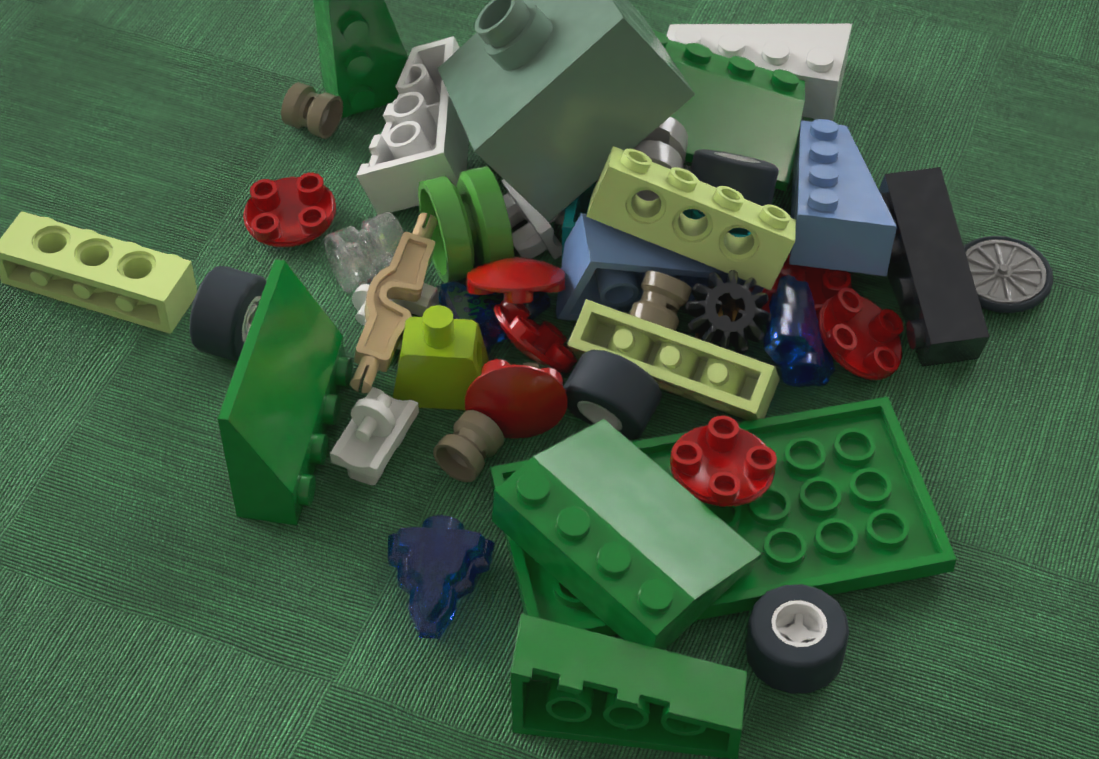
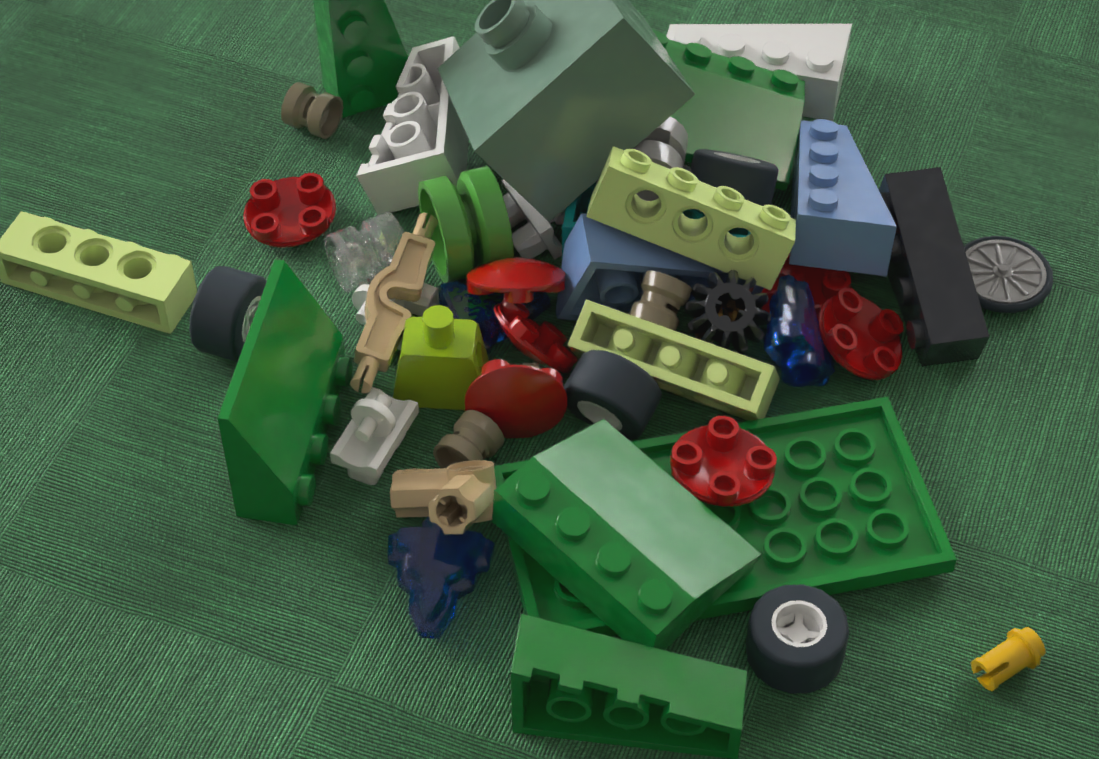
(449, 495): none -> tan piece
(1019, 651): none -> yellow pin

